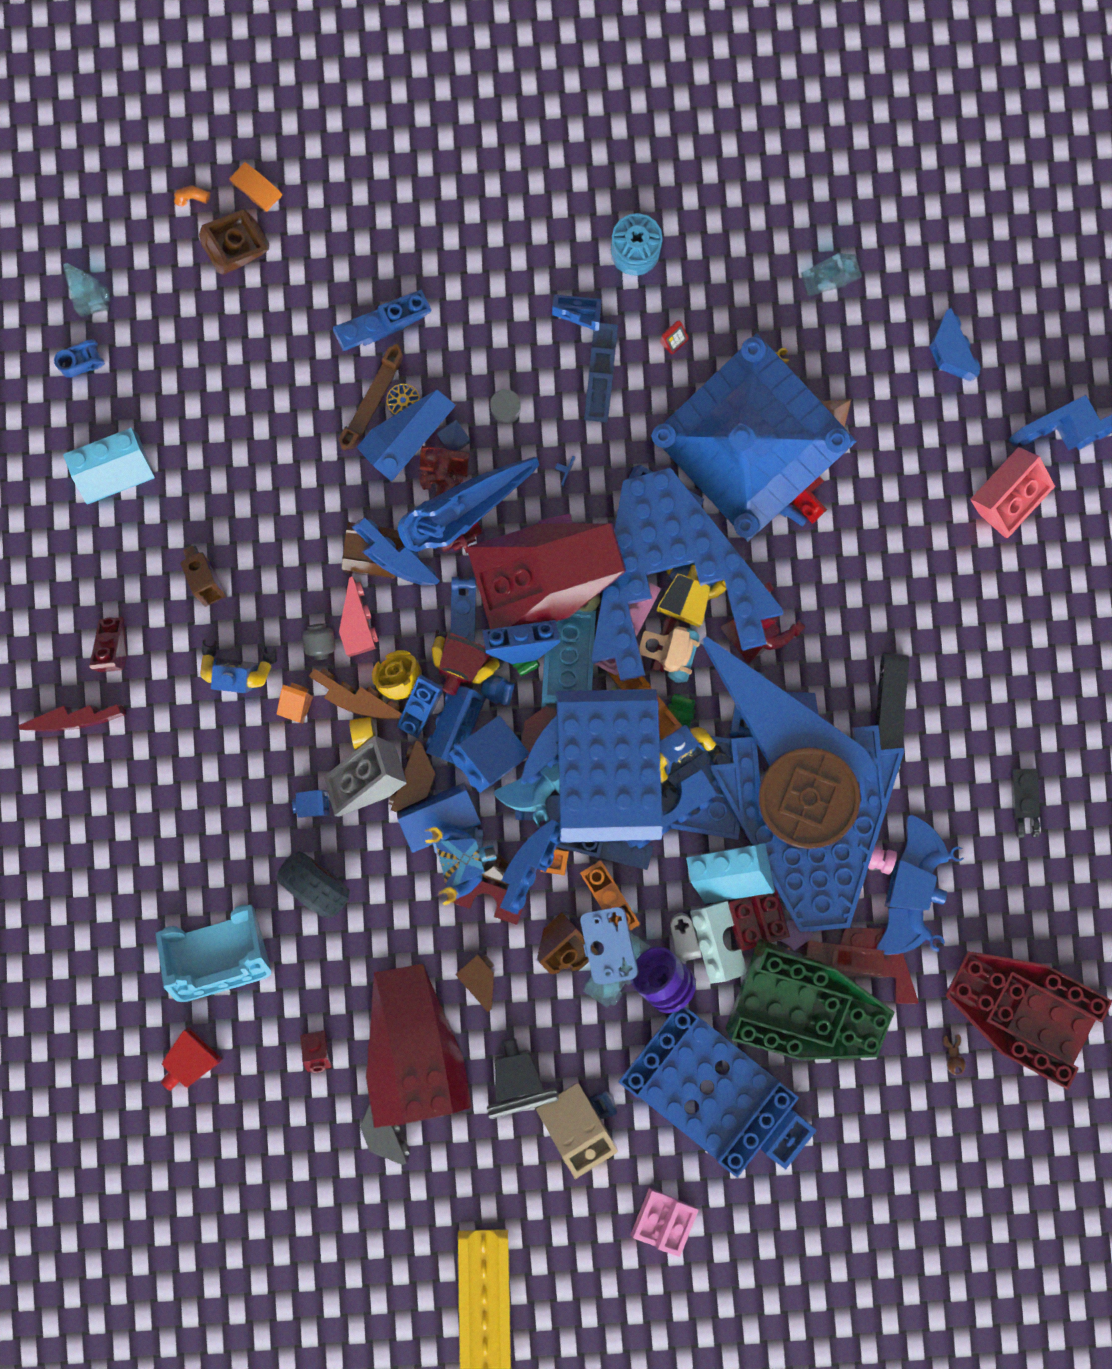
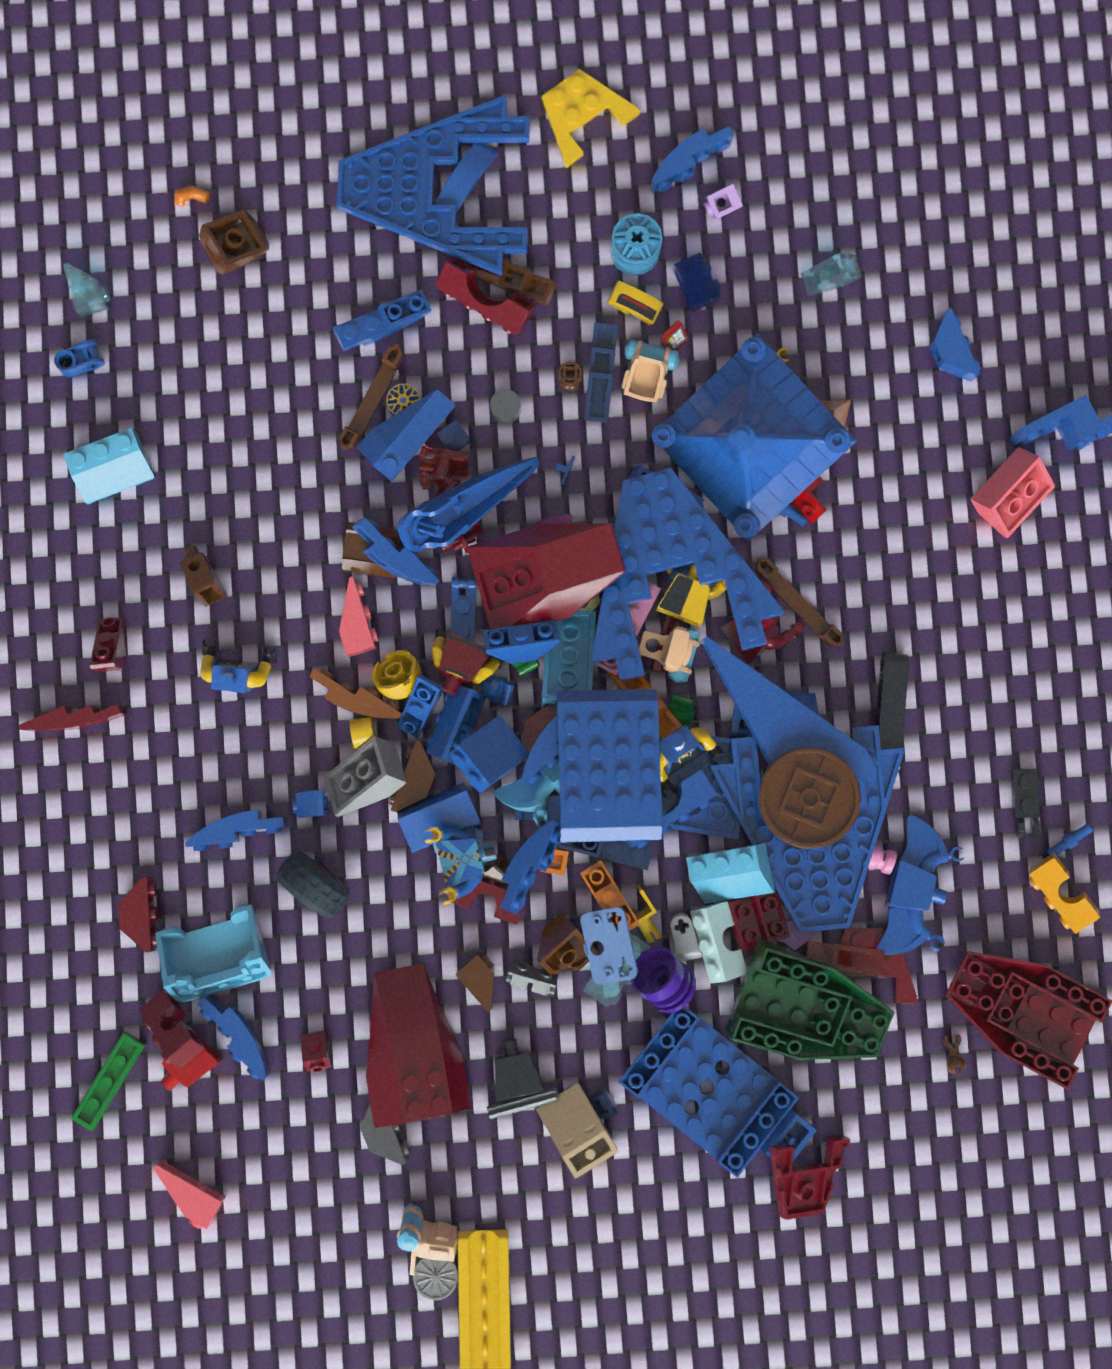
(108, 1081): none -> green tile
(139, 914): none -> dark red slope
(177, 1042): none -> dark red arch
(192, 1197): none -> coral slope
(227, 830): none -> blue slope
(245, 1042): none -> blue slope
(255, 186): orange slope -> none
(294, 702): orange slope -> none
(318, 641): dark grey head -> none
(396, 185): none -> blue wing
(426, 1238): none -> light nougat piece
(435, 1278): none -> light grey wheel
(459, 282): none -> dark red arch
(466, 175): none -> blue slope
(520, 281): none -> reddish brown slope
(522, 973): none -> dark grey hinge
(569, 381): none -> reddish brown wheel
(575, 104): none -> yellow wing
(578, 310): blue wing -> none
(635, 302): none -> slope
(646, 924): none -> yellow bracket
(647, 370): none -> light nougat piece
(664, 1222): bright pink slope -> none
(681, 161): none -> blue slope
(696, 282): none -> clear blue brick
(731, 199): none -> lavender brick
(806, 1188): none -> dark red wing
(827, 633): none -> reddish brown piece
(1070, 840): none -> blue bar
(1074, 912): none -> light orange arch

